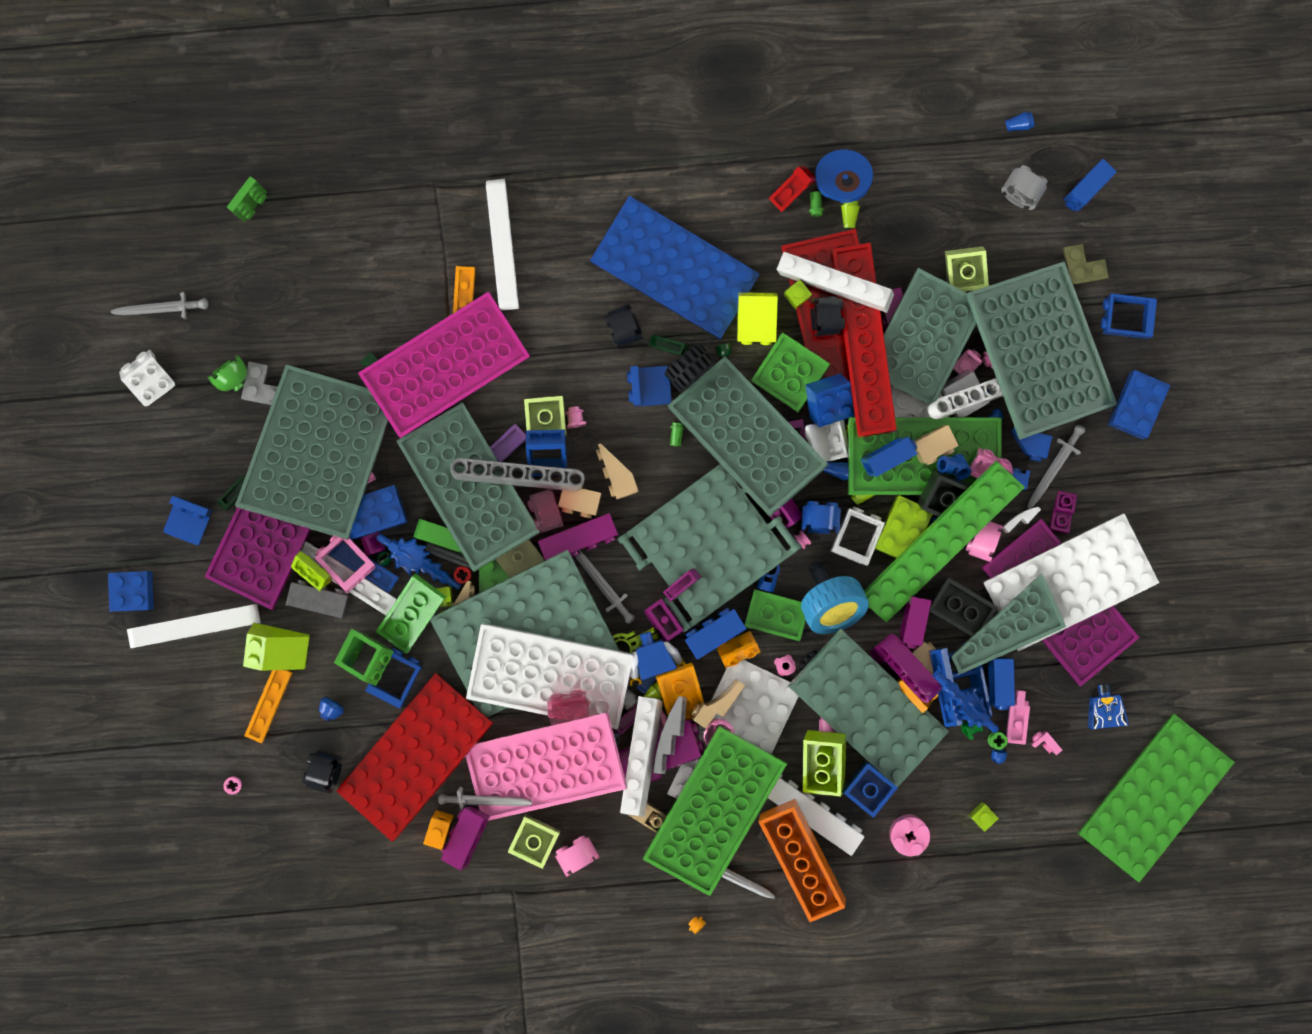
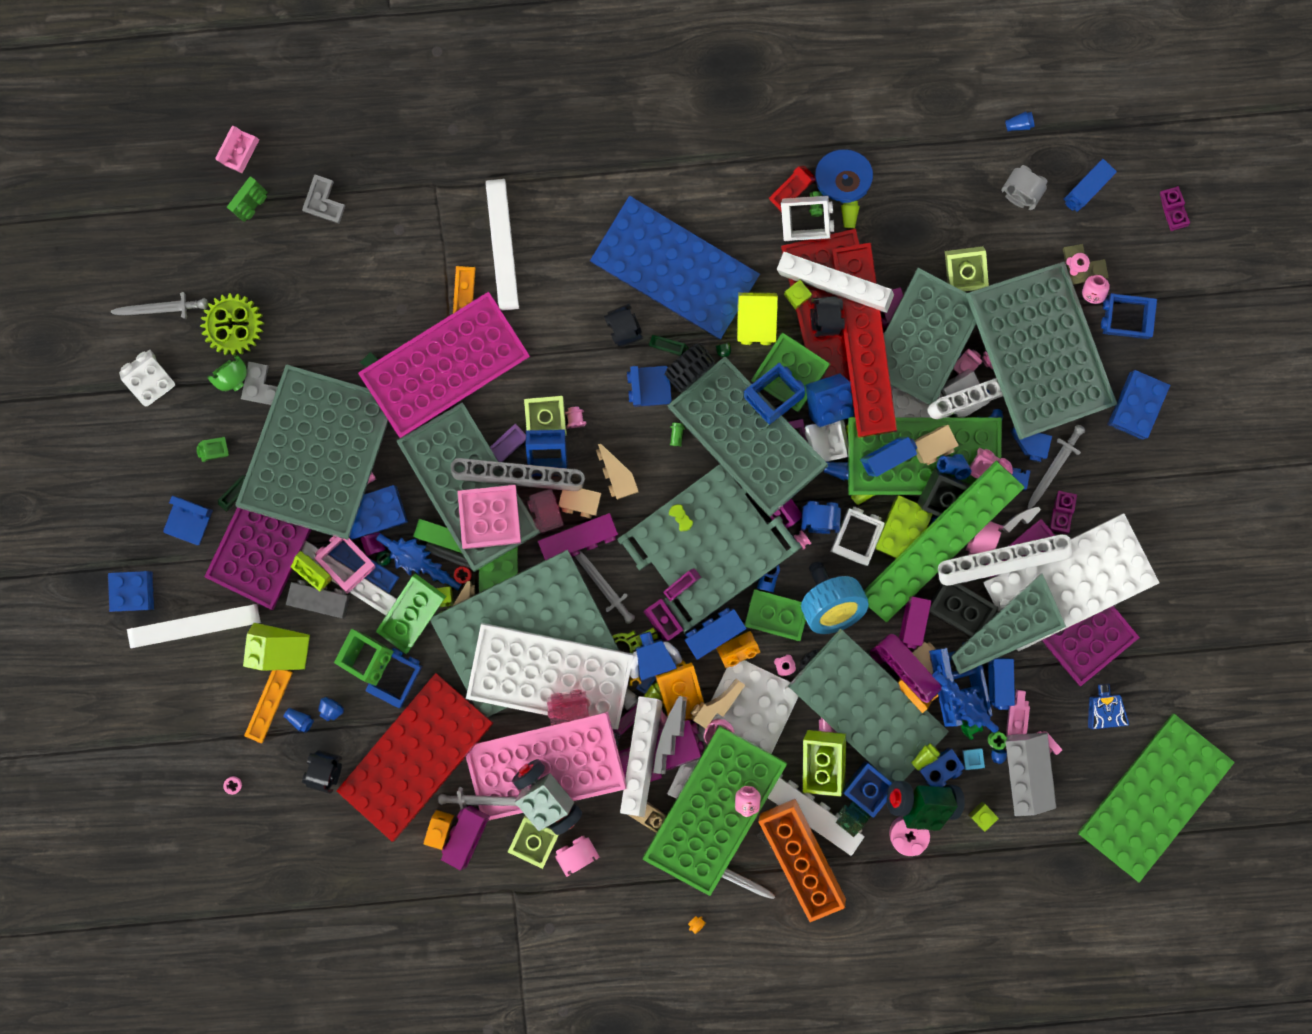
(212, 449): none -> bright green bracket
(232, 341): none -> lime gear
(237, 149): none -> bright pink bracket
(299, 720): none -> blue cone
(318, 202): none -> light grey plate
(489, 517): none -> bright pink plate
(520, 559): olive plate -> none
(545, 799): none -> brick
(684, 521): none -> lime piece
(747, 801): none -> bright pink head
(761, 406): none -> blue window
(790, 235): none -> white window
(852, 818): none -> clear green brick
(925, 806): none -> dark green brick
(926, 756): none -> lime cone
(940, 766): none -> blue brick
(973, 759): none -> medium azure plate
(1011, 553): none -> white beam
(1030, 773): none -> light grey slope
(1074, 267): none -> bright pink brick
(1095, 289): none -> bright pink head
(1174, 208): none -> magenta slope

